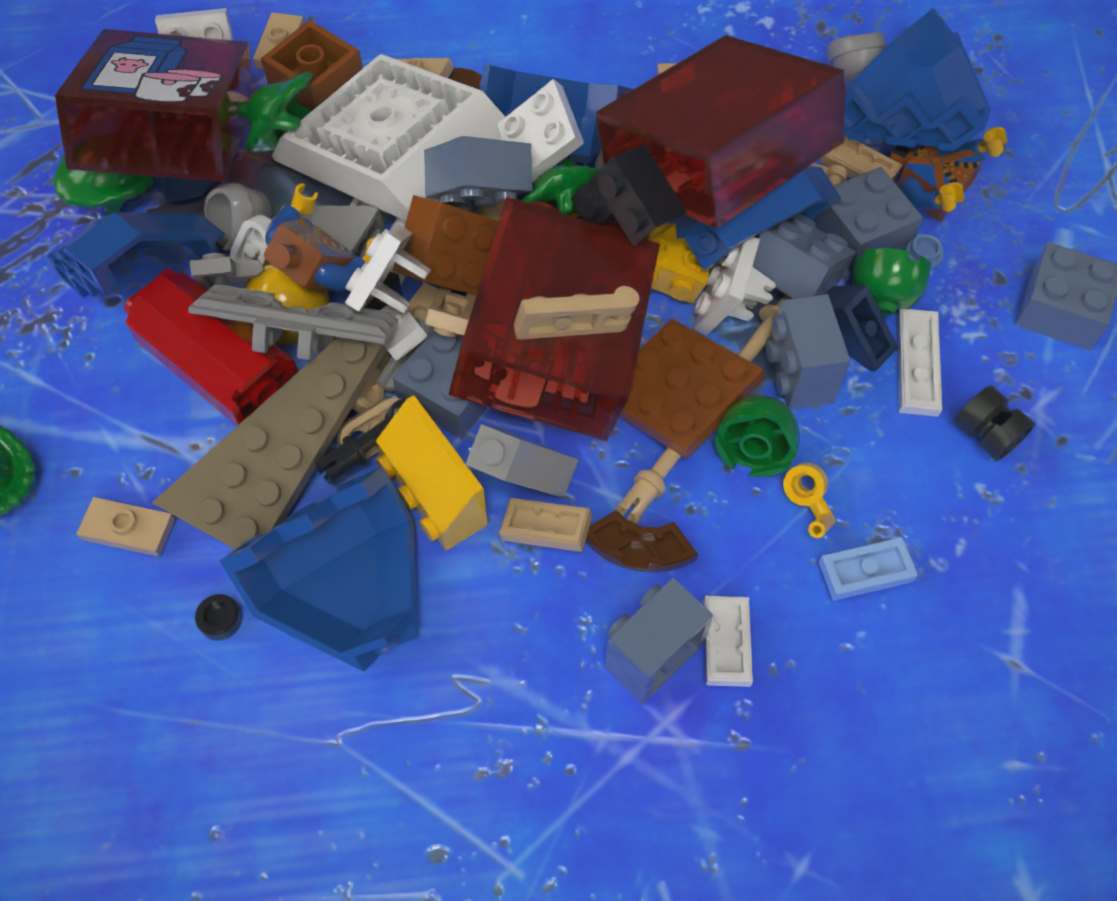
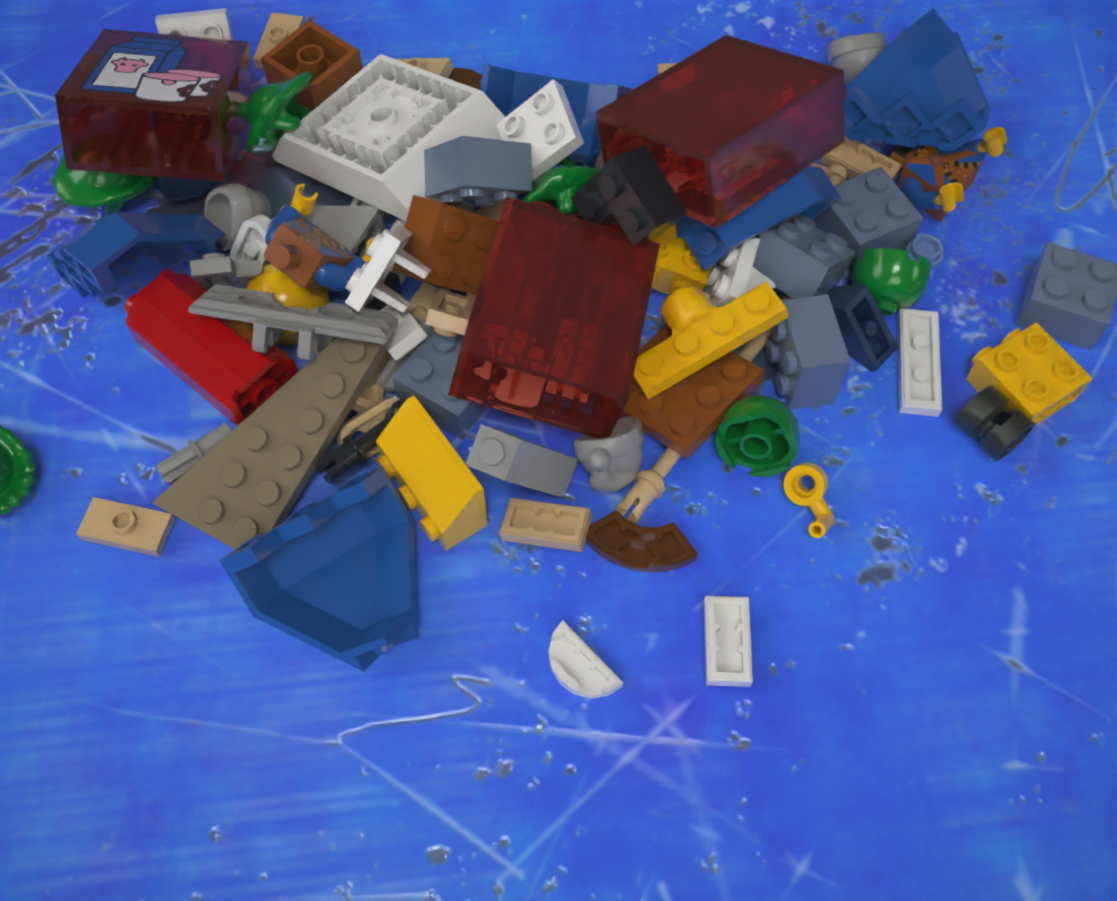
(180, 462): none -> light grey axle
(218, 617): black tile -> none
(575, 314): tan plate -> none
(578, 666): none -> white tile
(613, 459): none -> light grey piece
(656, 639): sand blue brick -> none
(704, 333): none -> yellow plate
(867, 568): light blue plate -> none
(1030, 373): none -> yellow brick

